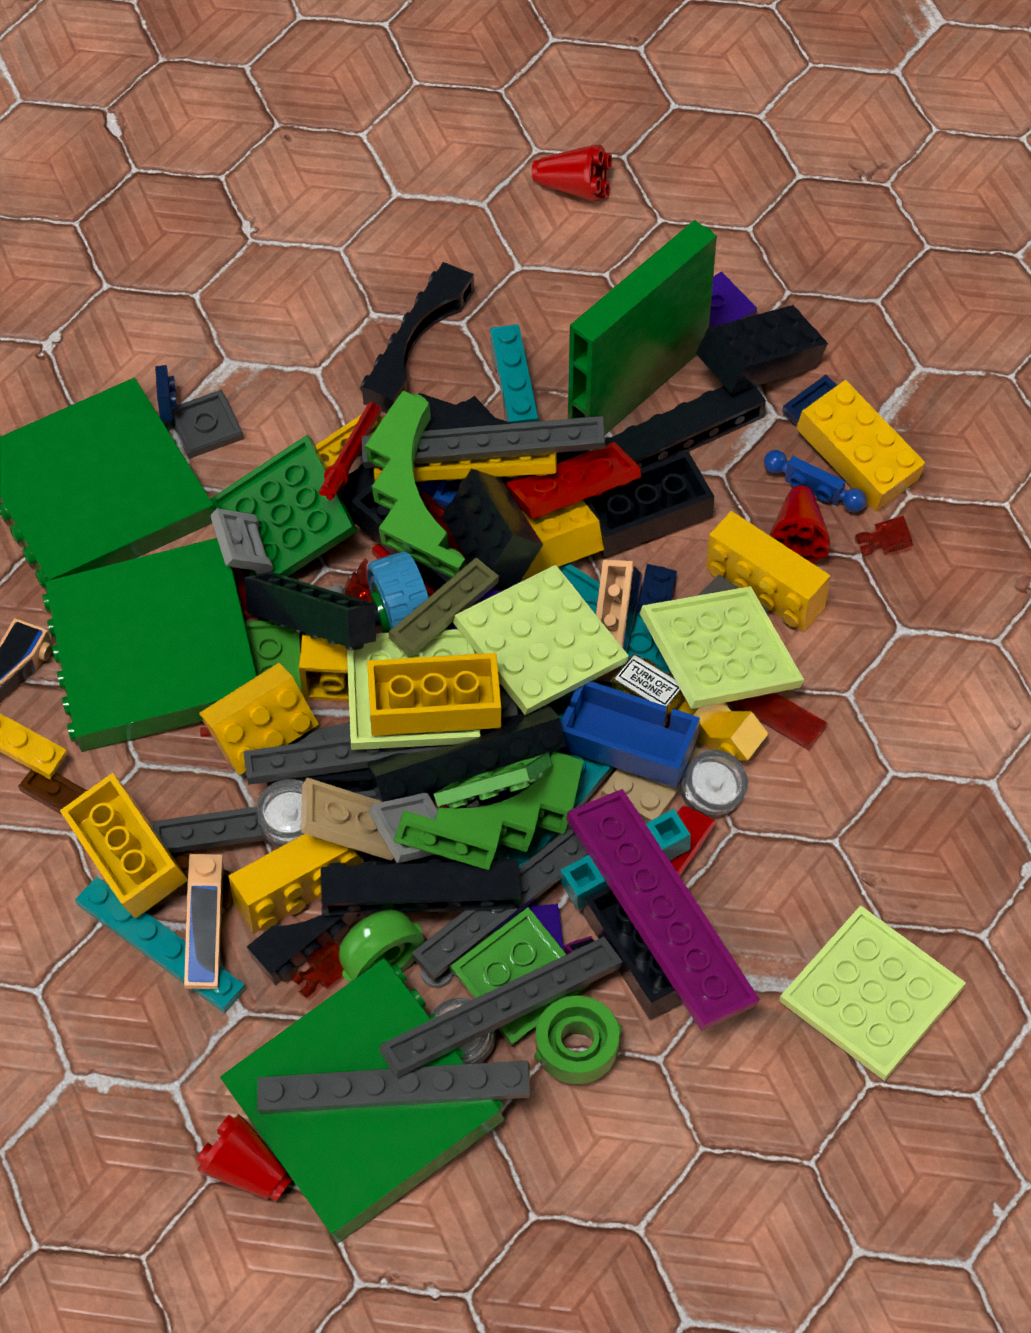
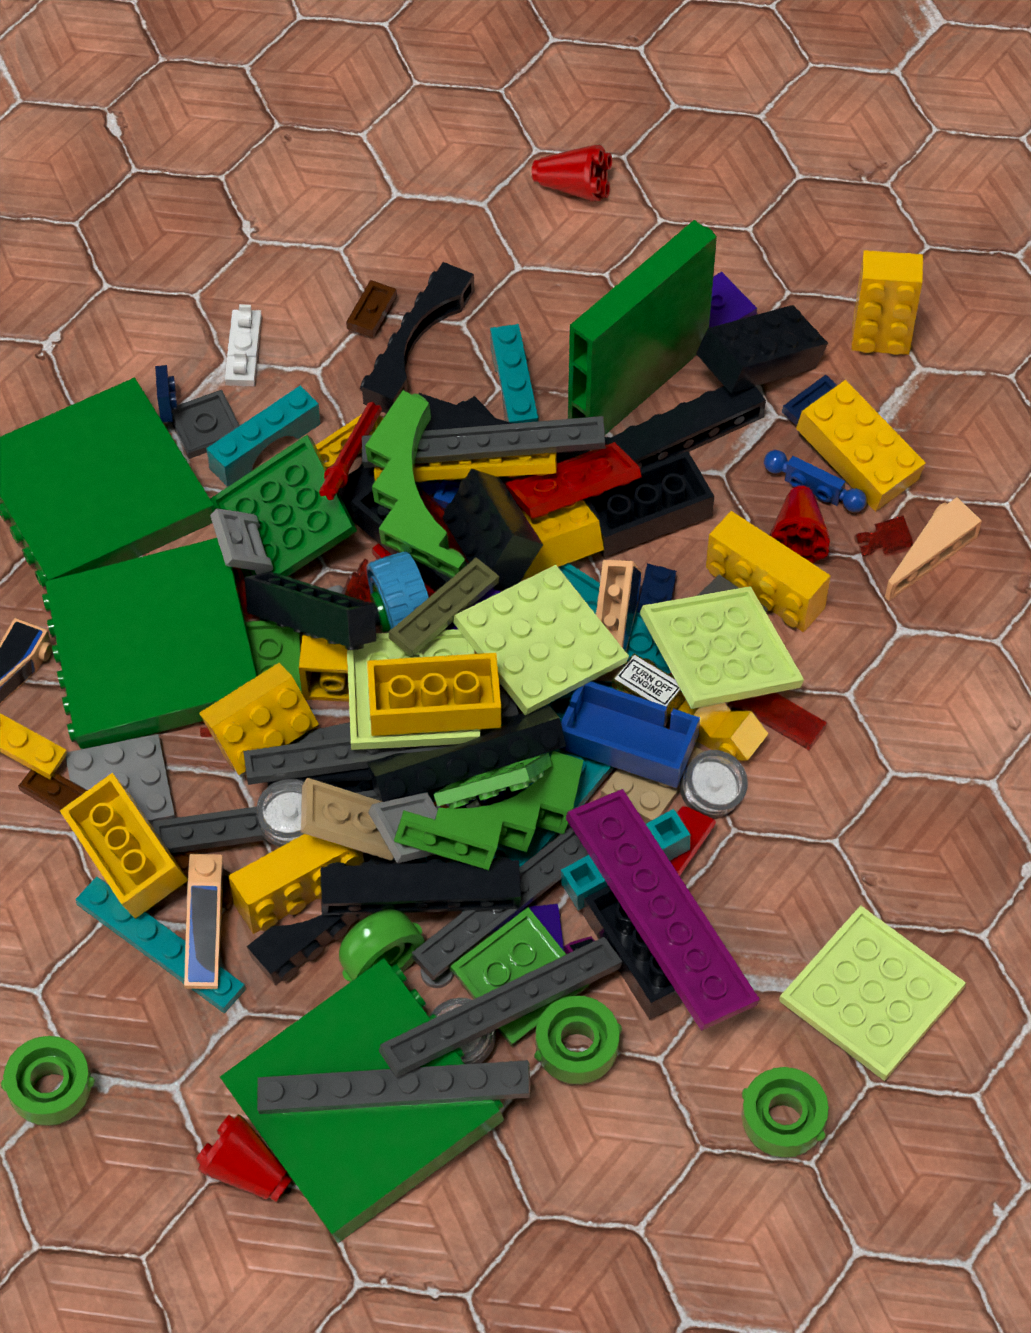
(41, 1058): none -> bright green piece
(138, 767): none -> light grey plate
(237, 451): none -> teal arch
(243, 346): none -> white plate
(323, 969): clear red plate -> none
(371, 308): none -> reddish brown plate
(787, 1088): none -> bright green piece
(887, 302): none -> yellow brick
(944, 535): none -> light nougat slope

